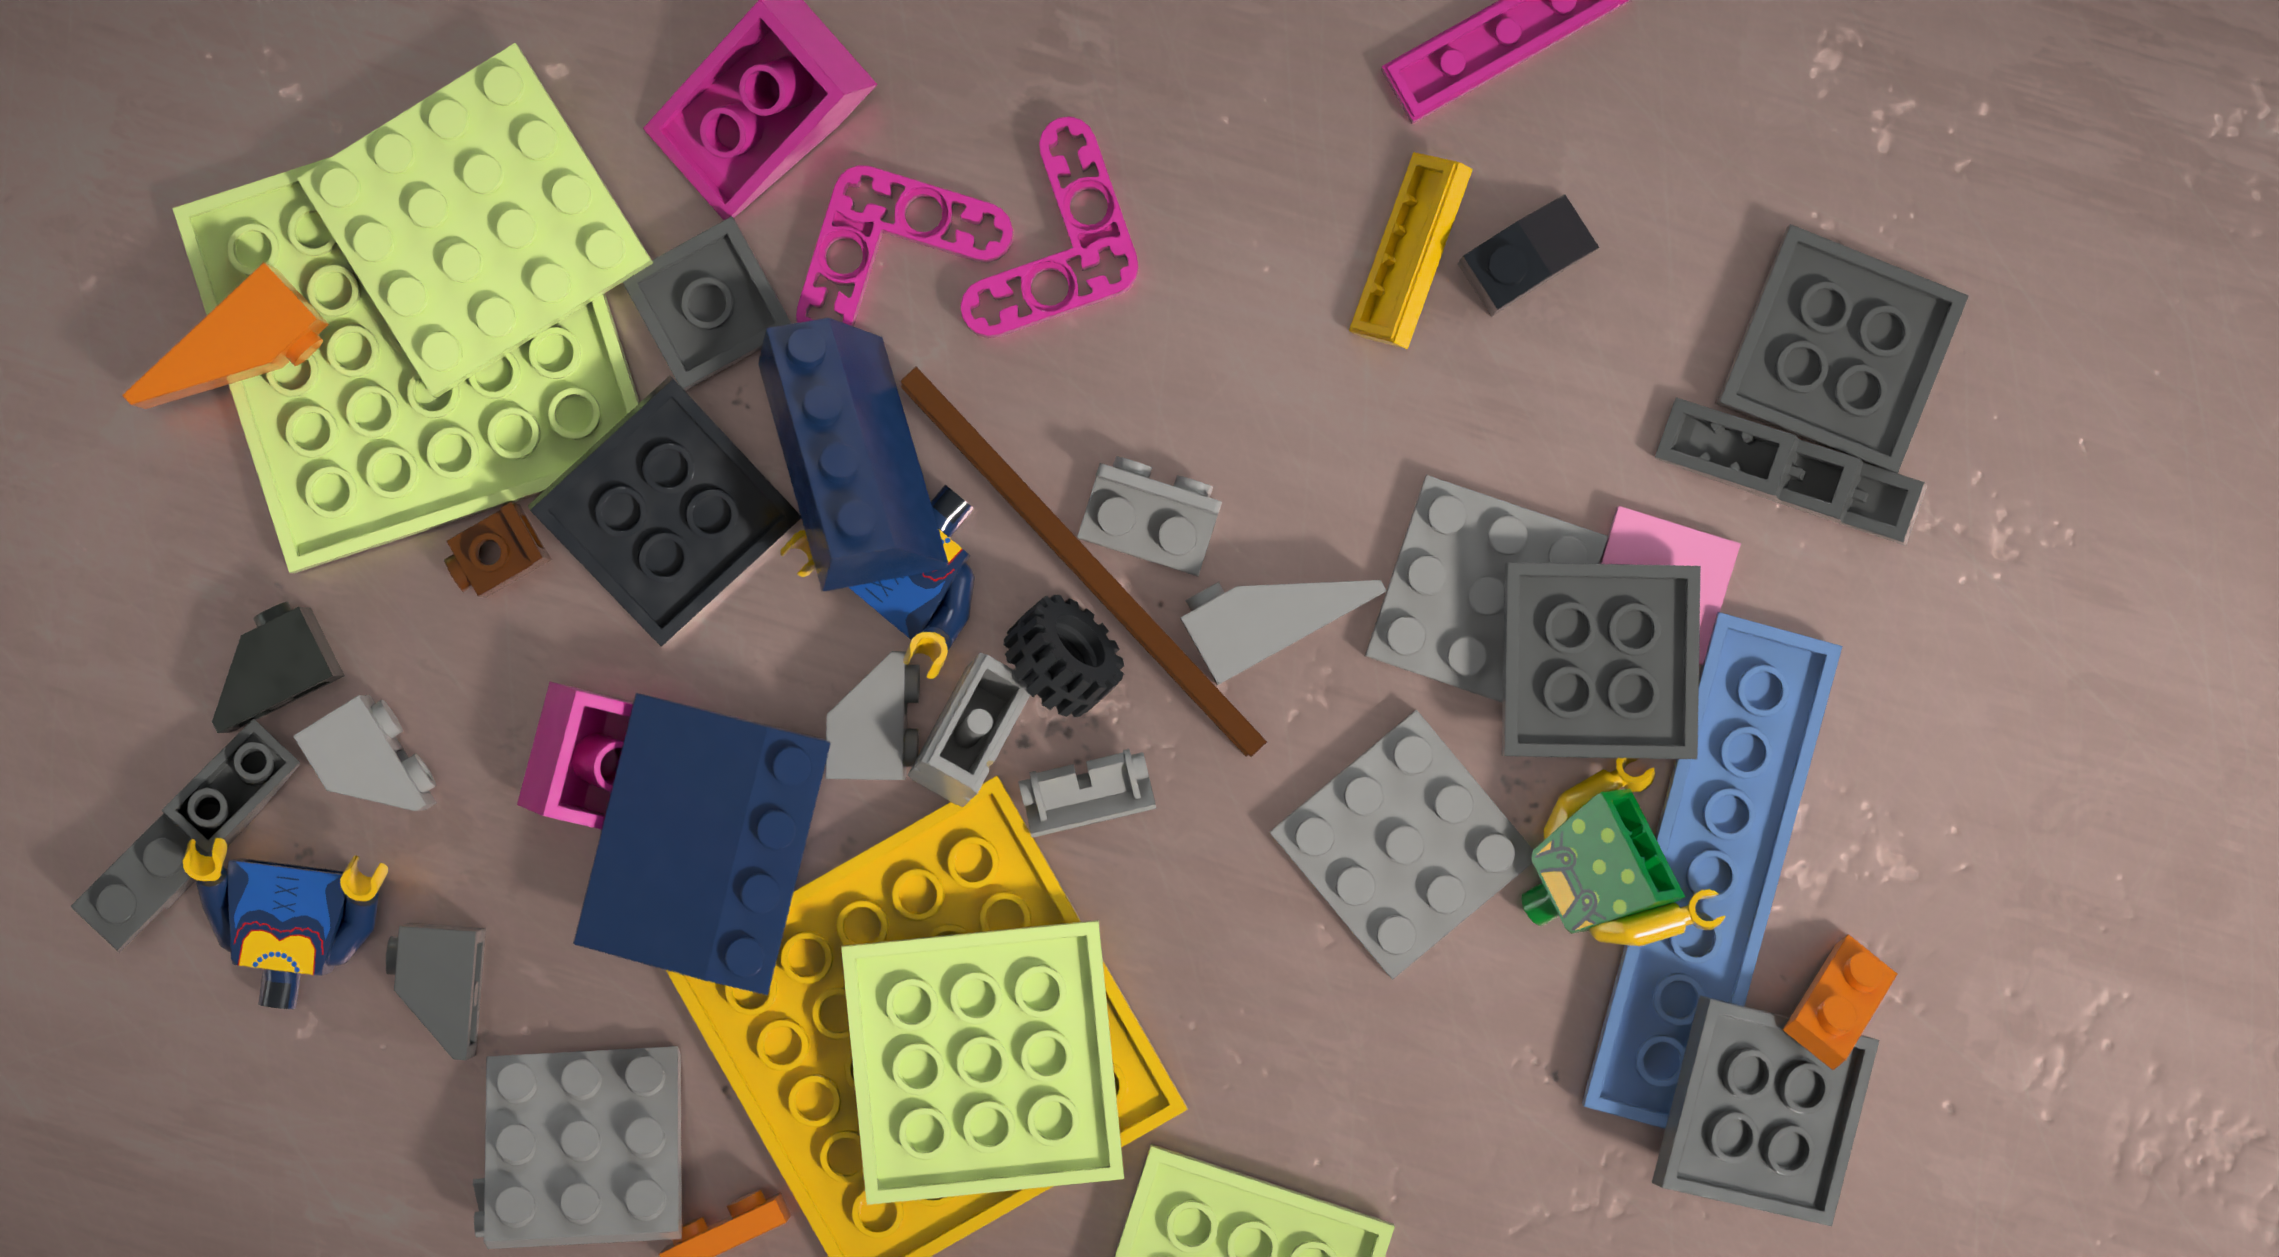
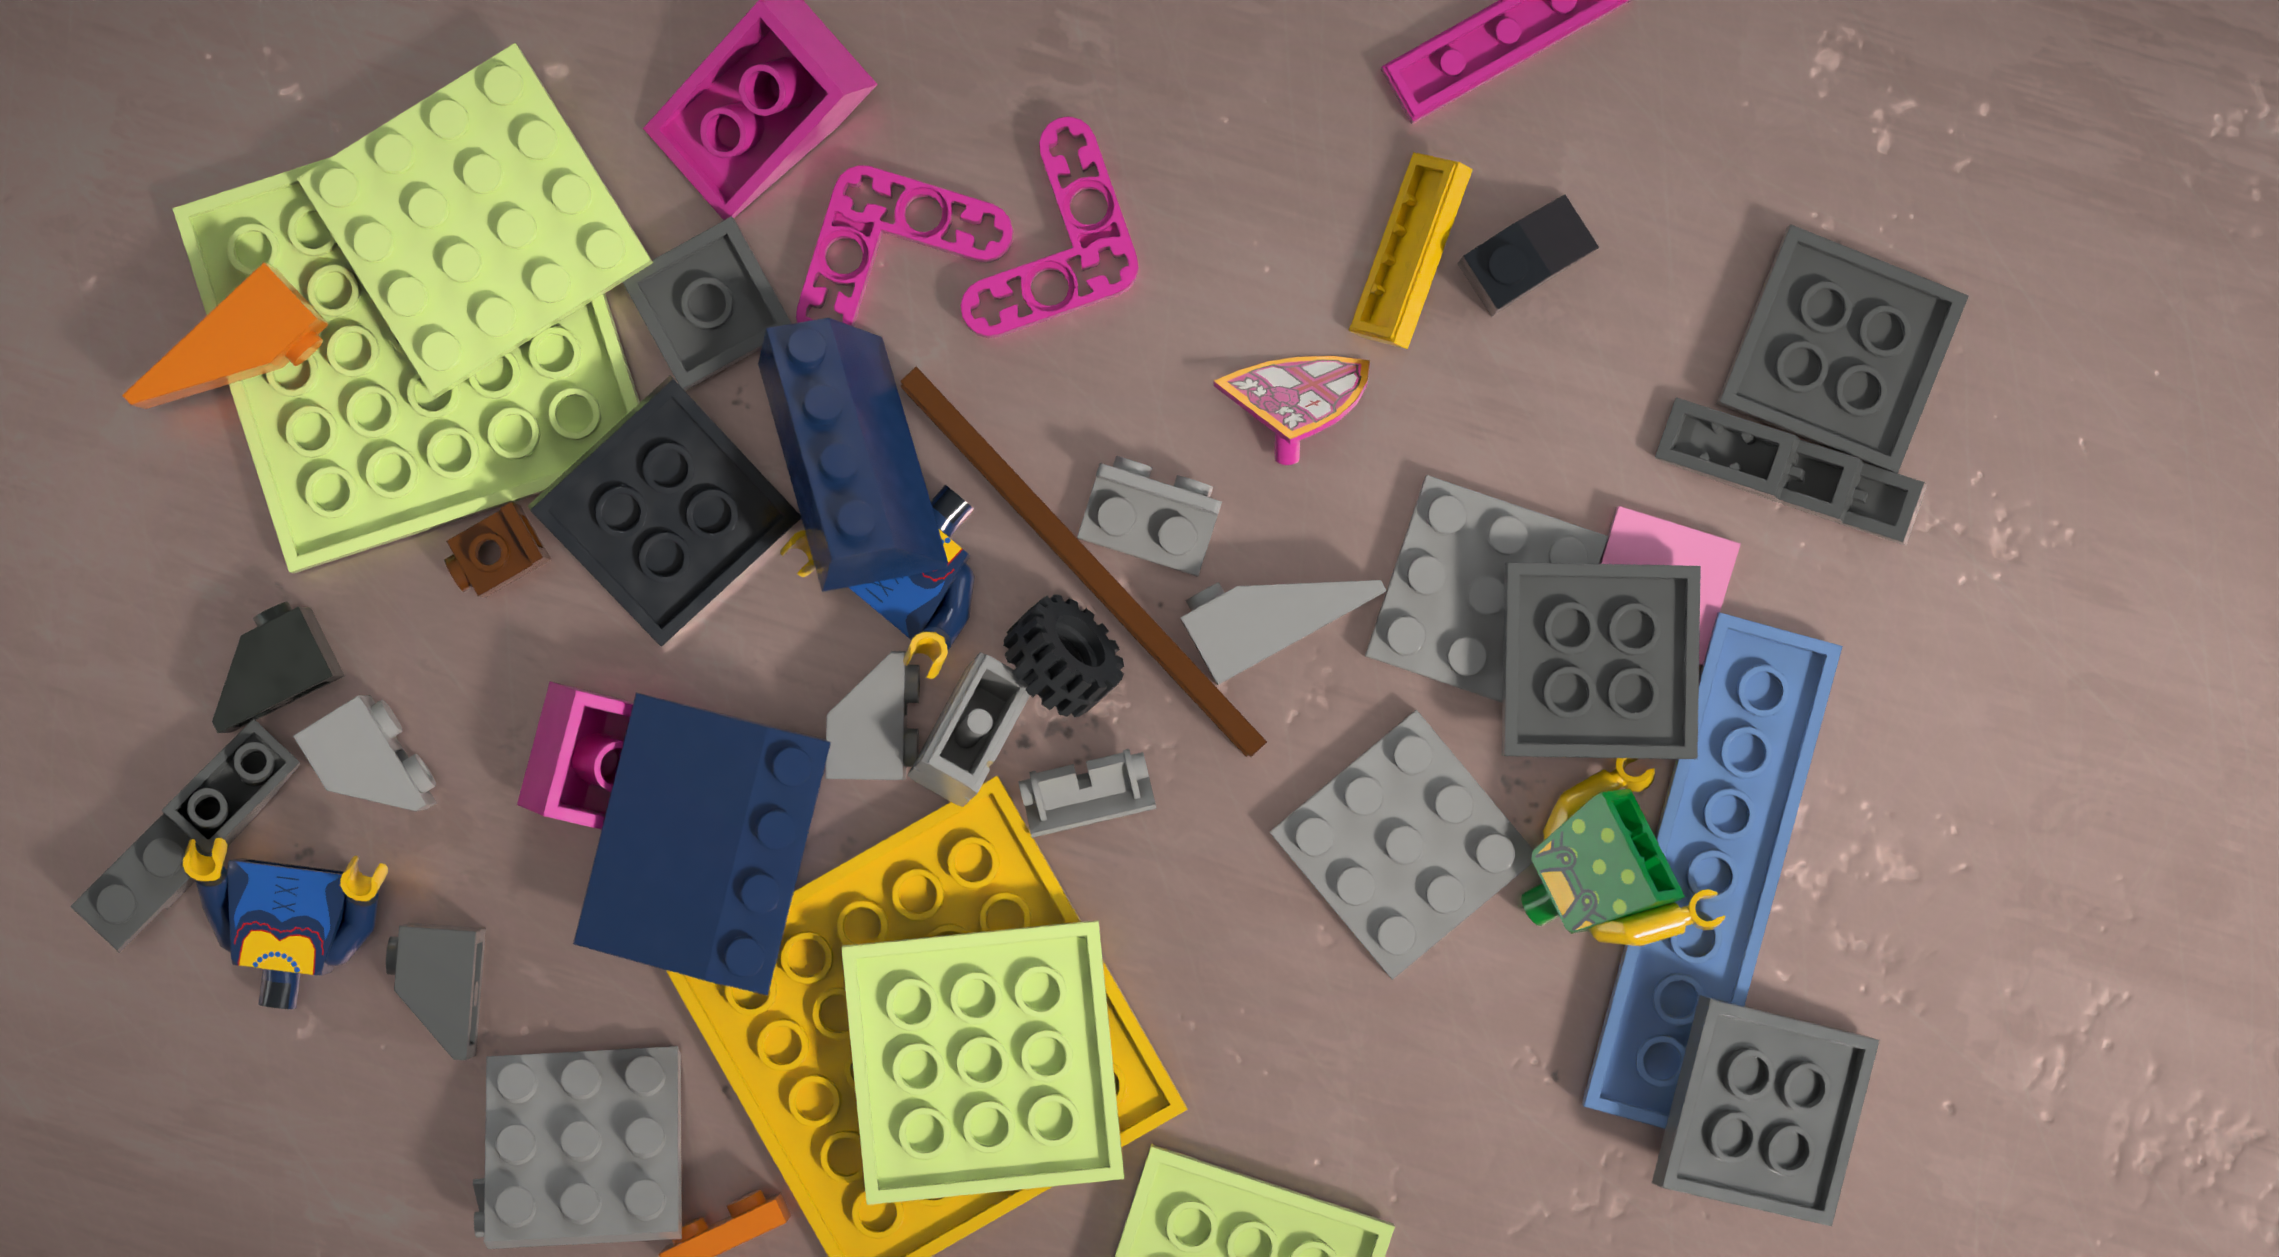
(1297, 396): none -> shield
(1840, 1002): orange plate -> none

